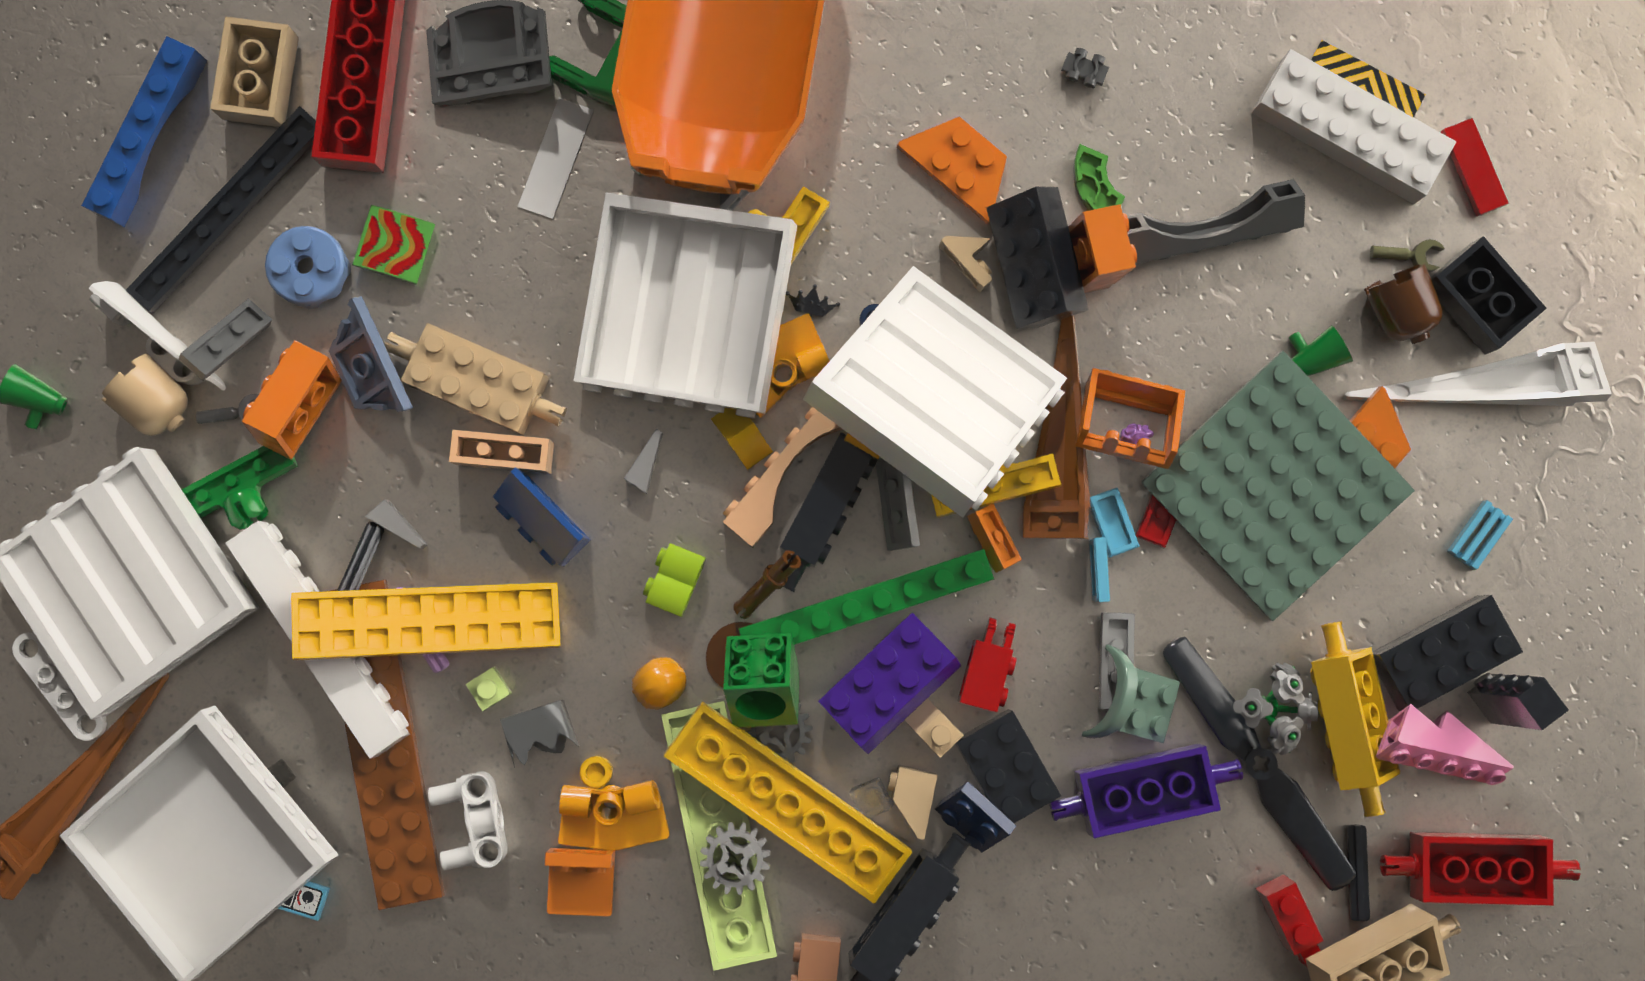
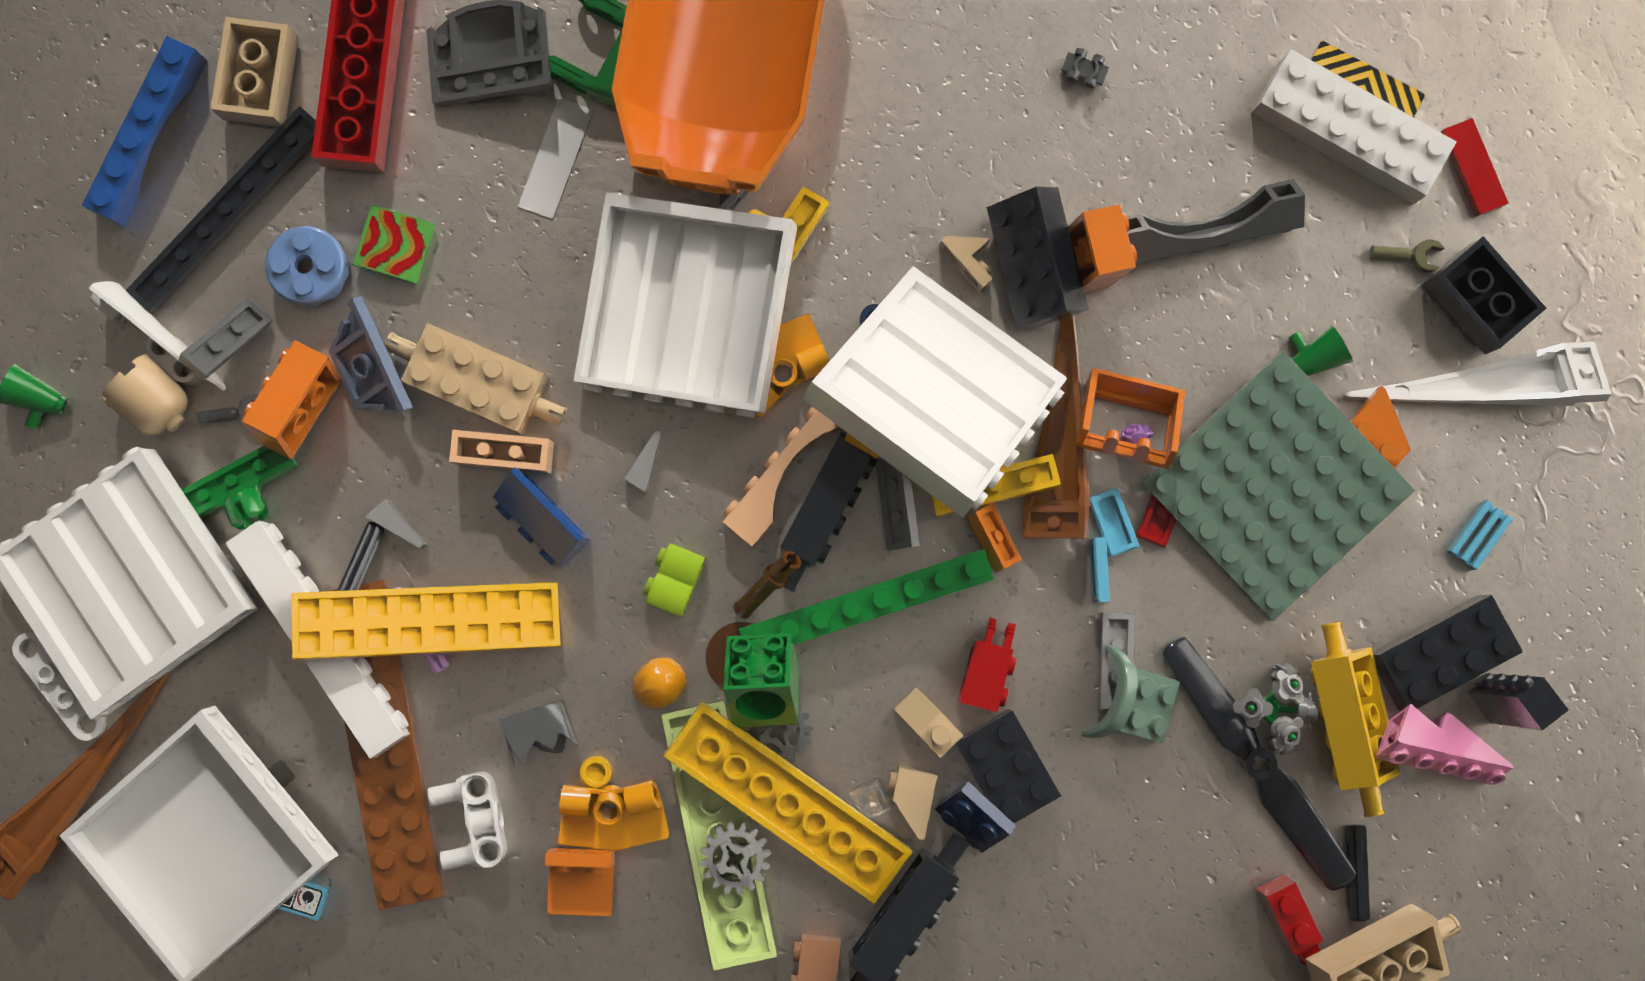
(488, 688): yellowish green plate -> none
(742, 437): yellow slope -> none
(811, 303): black piece -> none
(890, 683): dark purple brick -> none
(959, 162): orange wing -> none
(1092, 179): bright green tile -> none
(1146, 790): dark purple brick -> none
(1407, 305): reddish brown cylinder -> none
(1481, 868): red brick -> none

